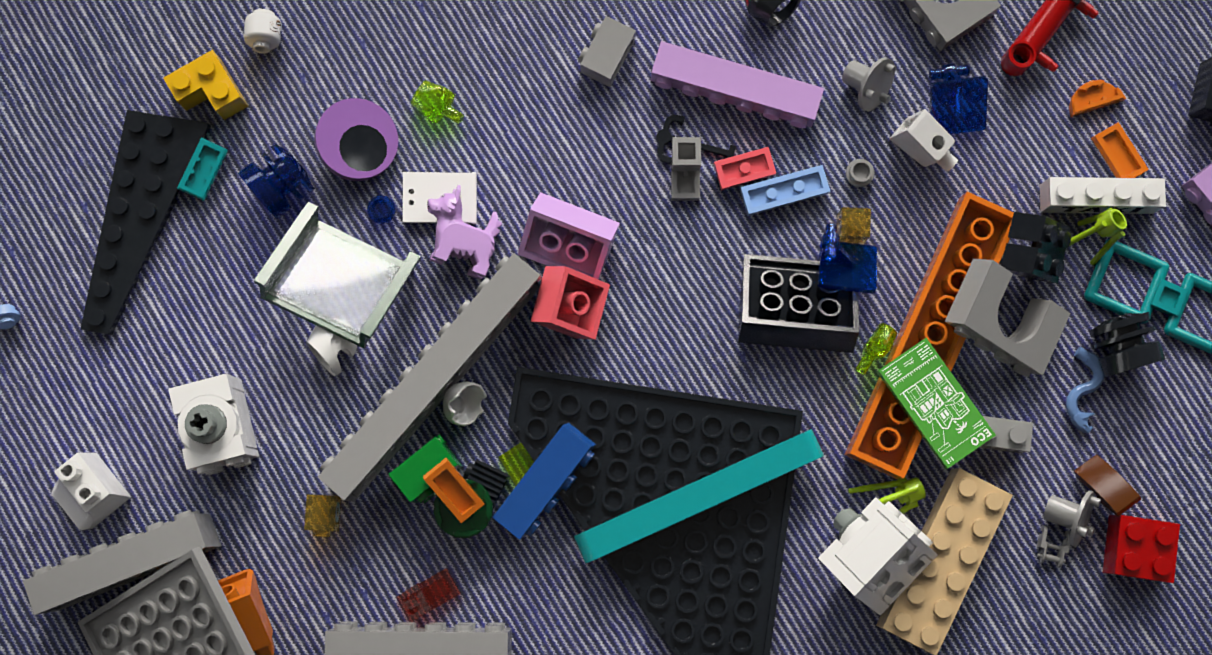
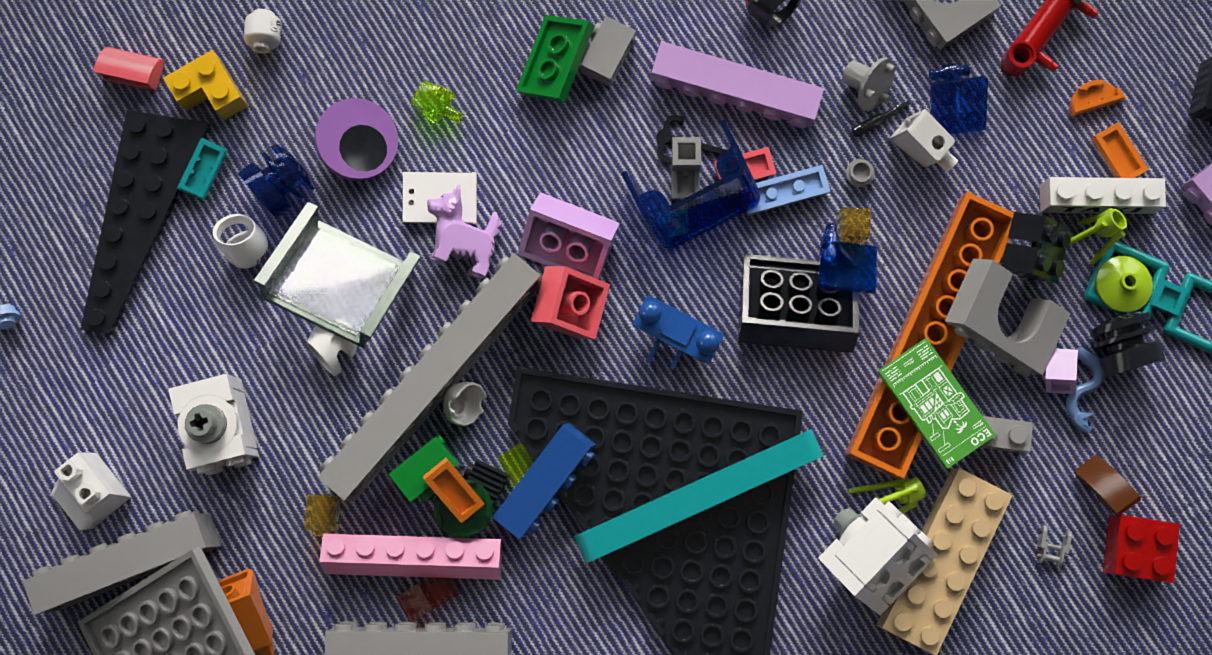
(129, 68): none -> coral brick
(244, 248): none -> white helmet
(381, 209): clear blue plate -> none
(411, 556): none -> bright pink brick
(555, 58): none -> green plate
(677, 330): none -> blue piece
(705, 209): none -> clear blue windscreen
(876, 347): clear neon green piece -> none
(877, 120): none -> black piece
(1062, 372): none -> panel
(1072, 515): light grey piece -> none
(1113, 289): none -> lime dish

